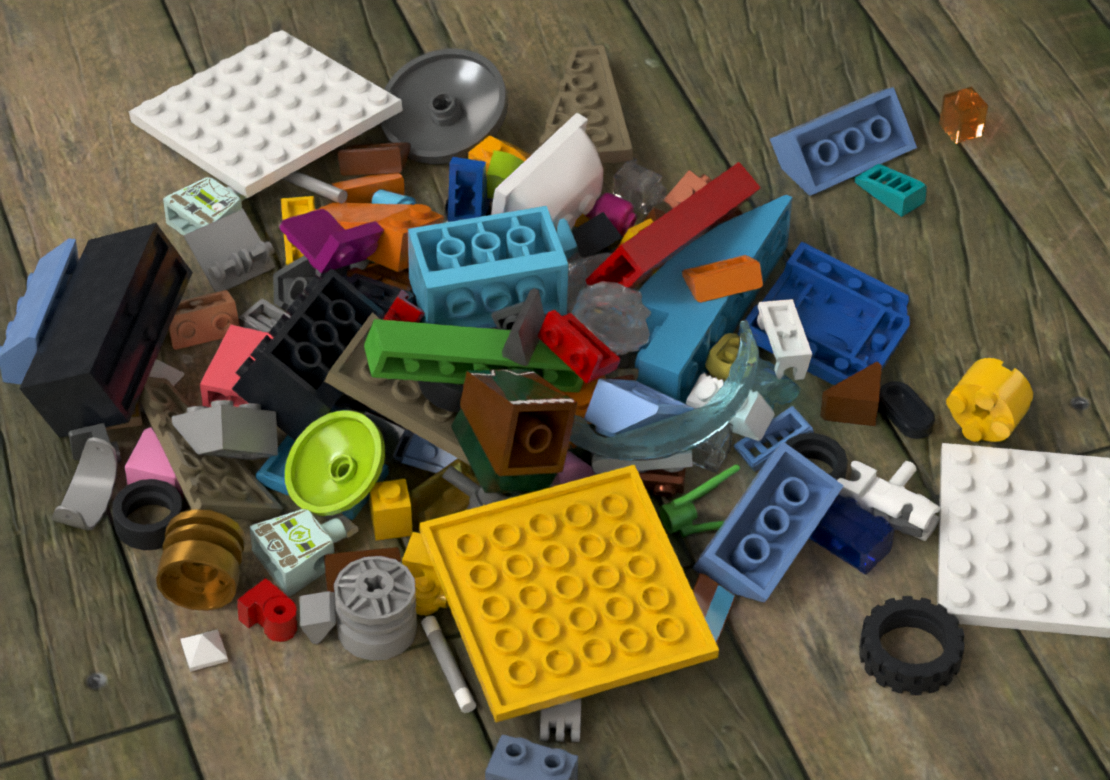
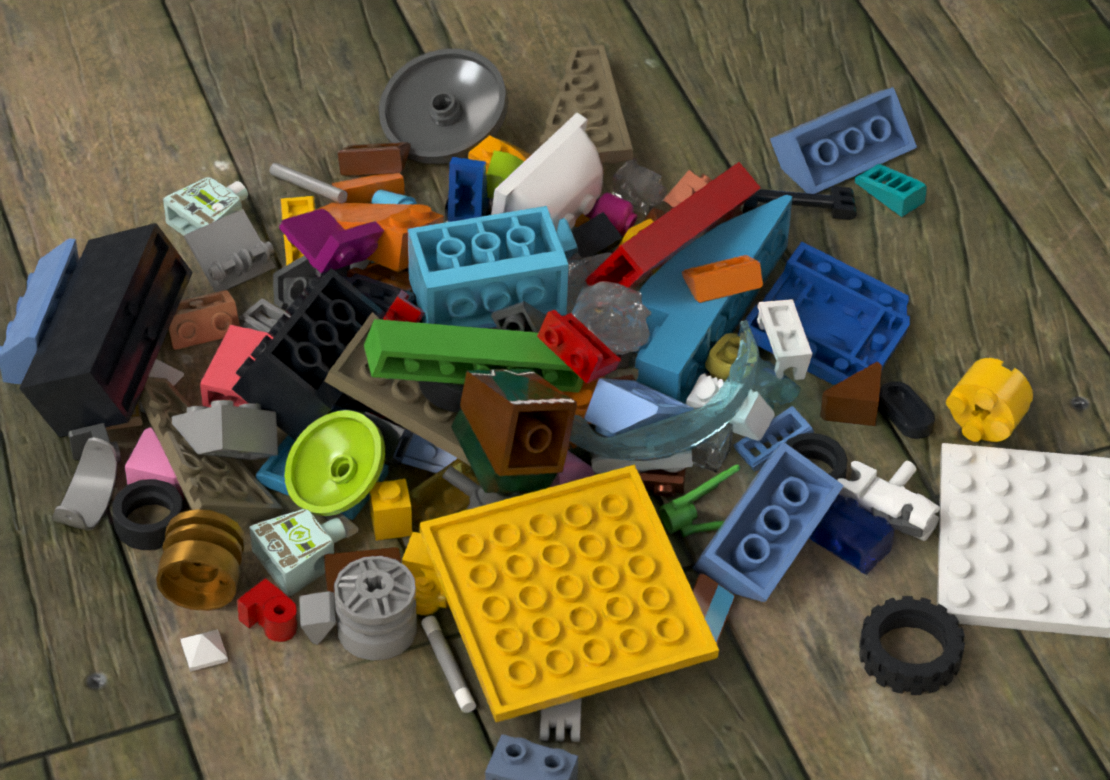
(265, 112): white plate -> none
(524, 332): flat silver slope -> none
(840, 201): none -> black hinge
(963, 115): clear orange brick -> none

